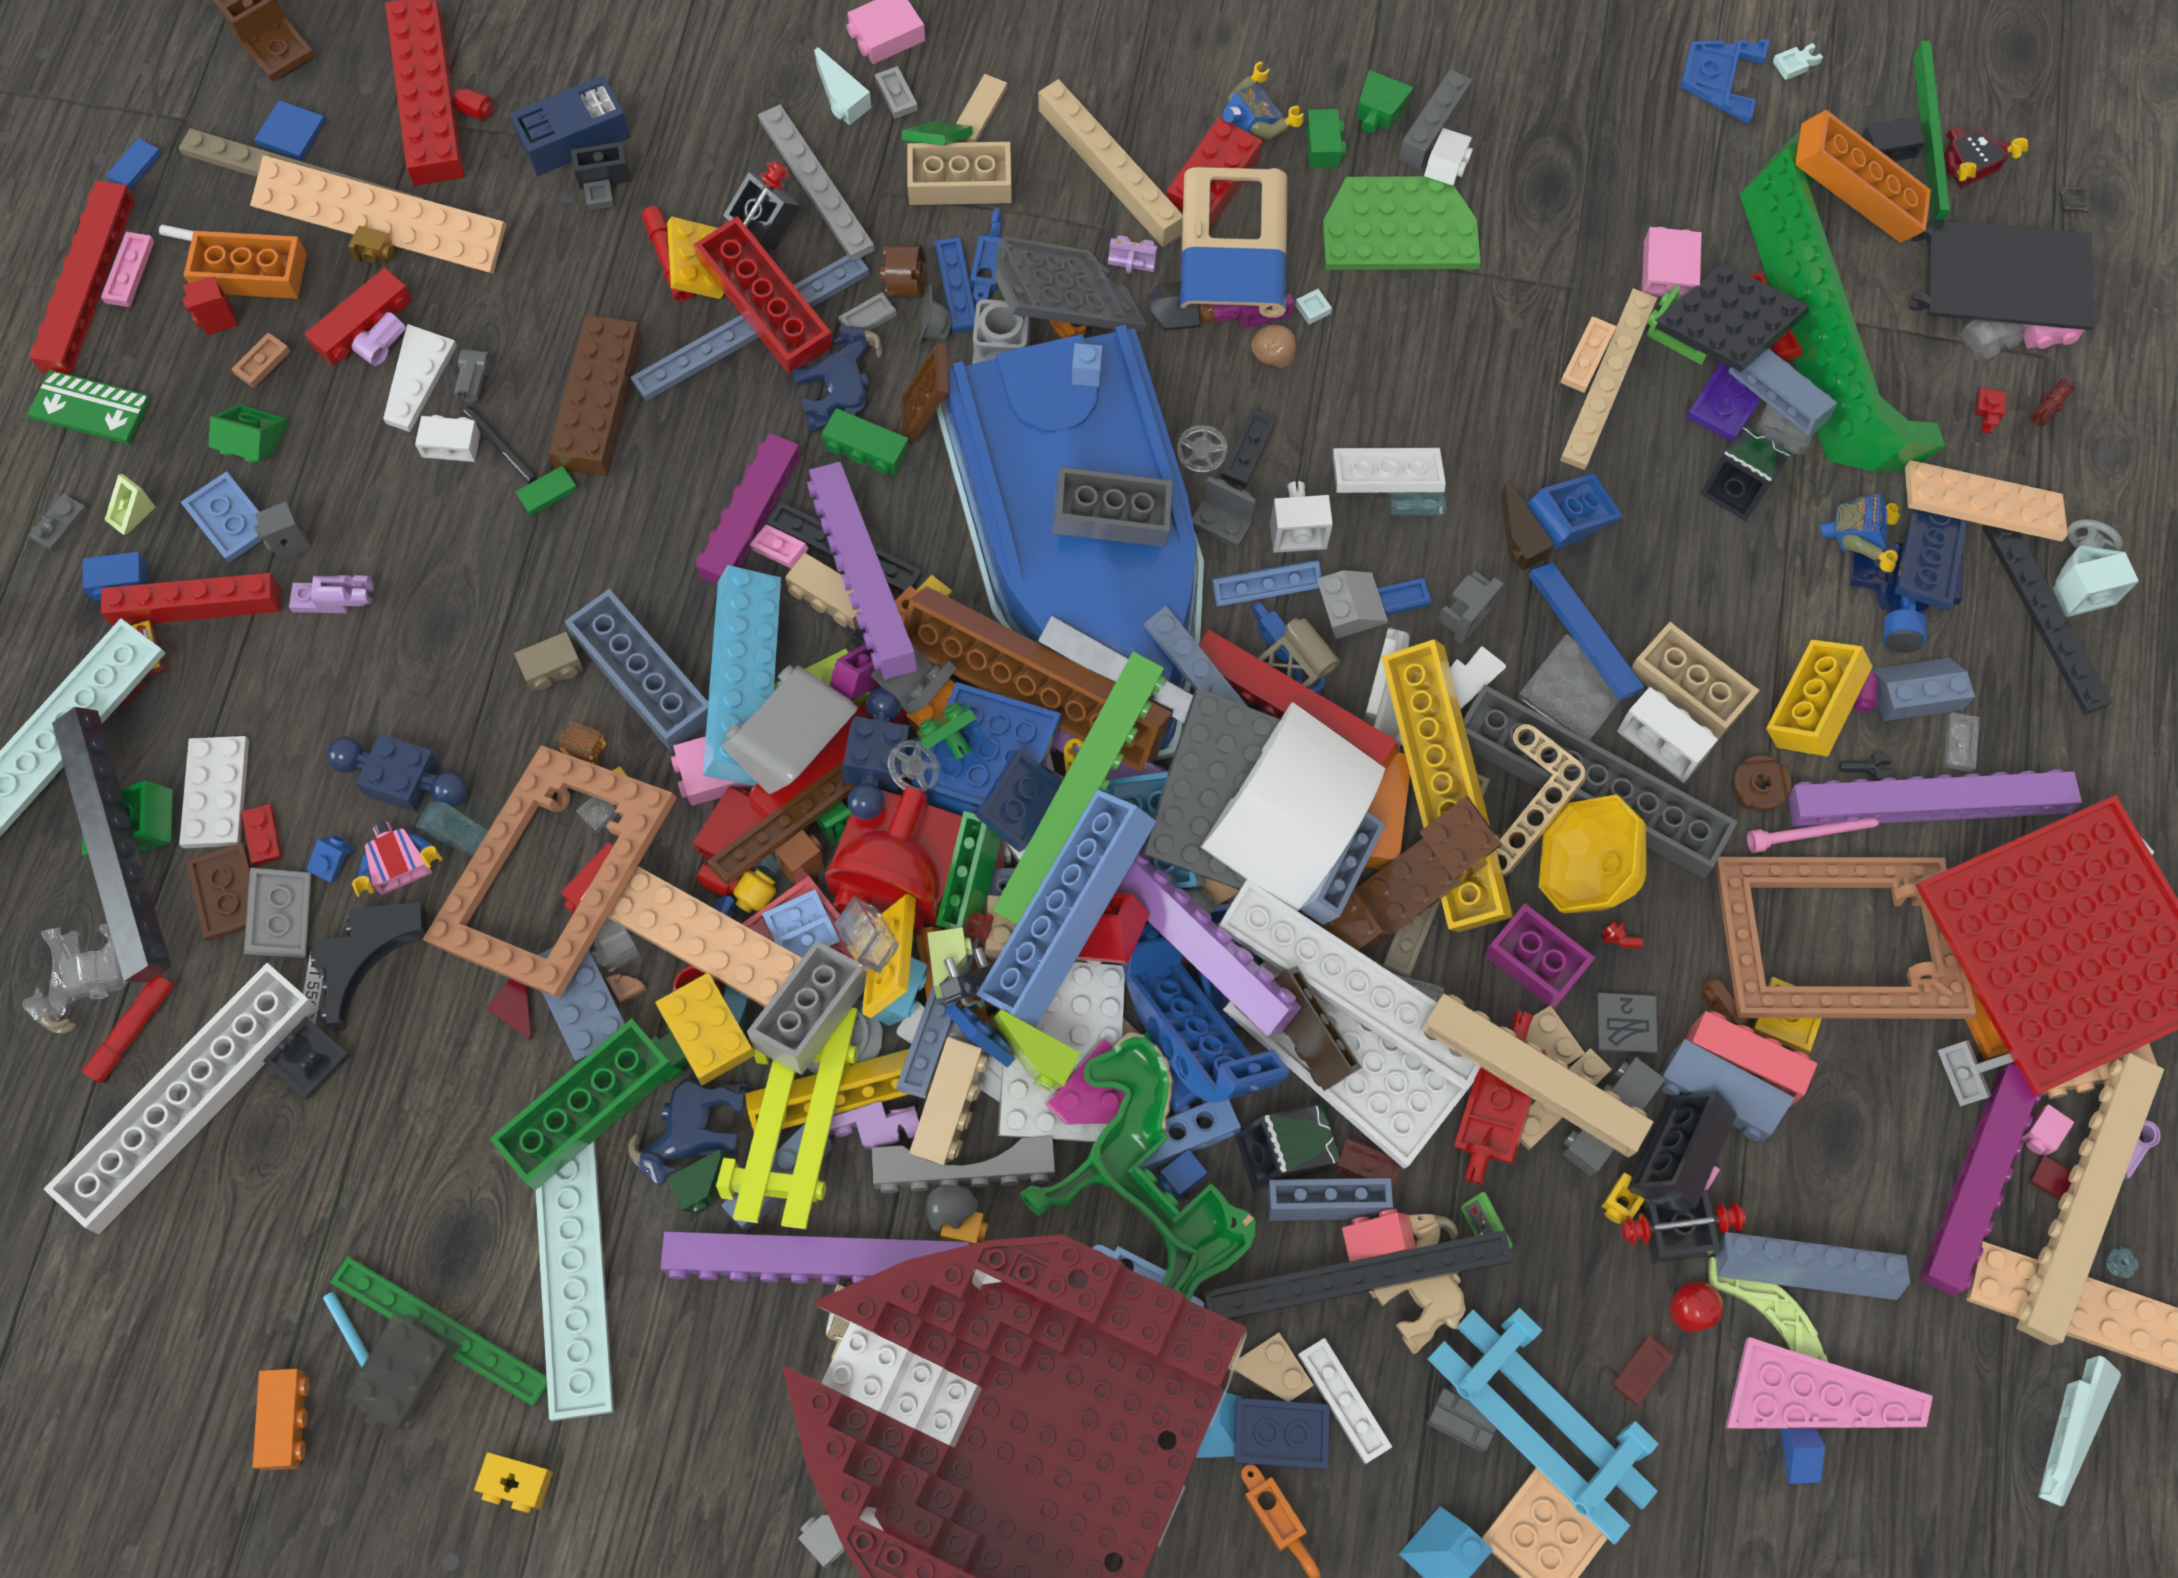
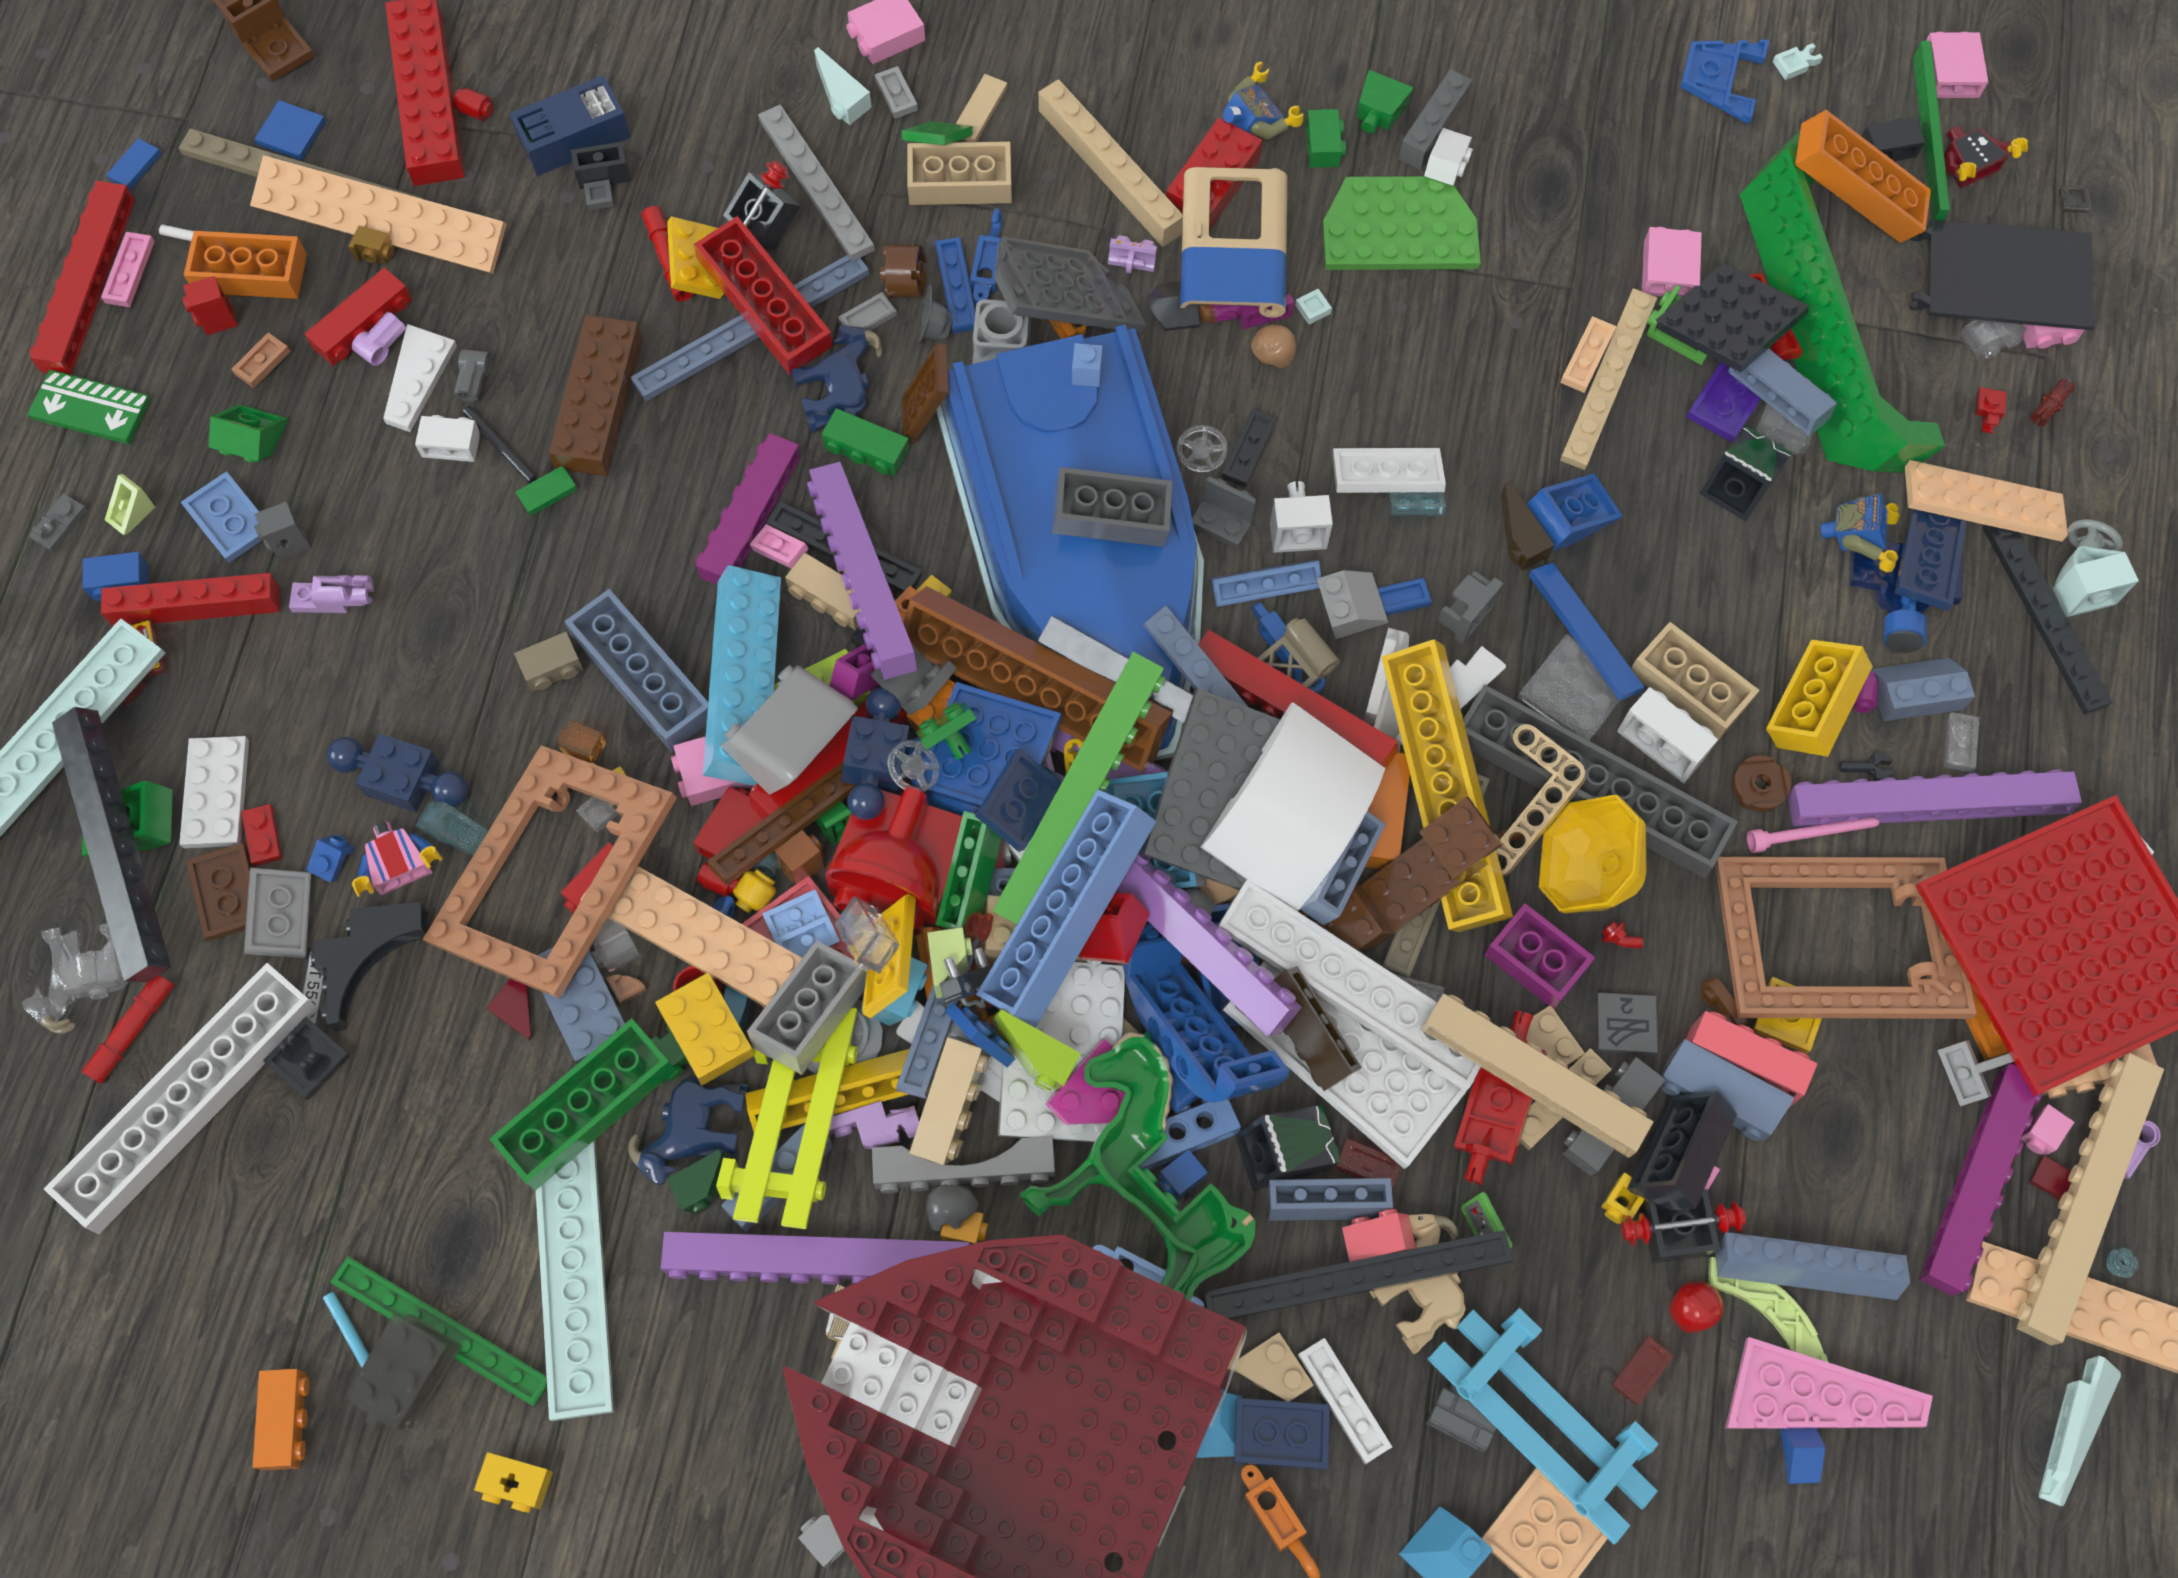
(1958, 64): none -> bright pink brick

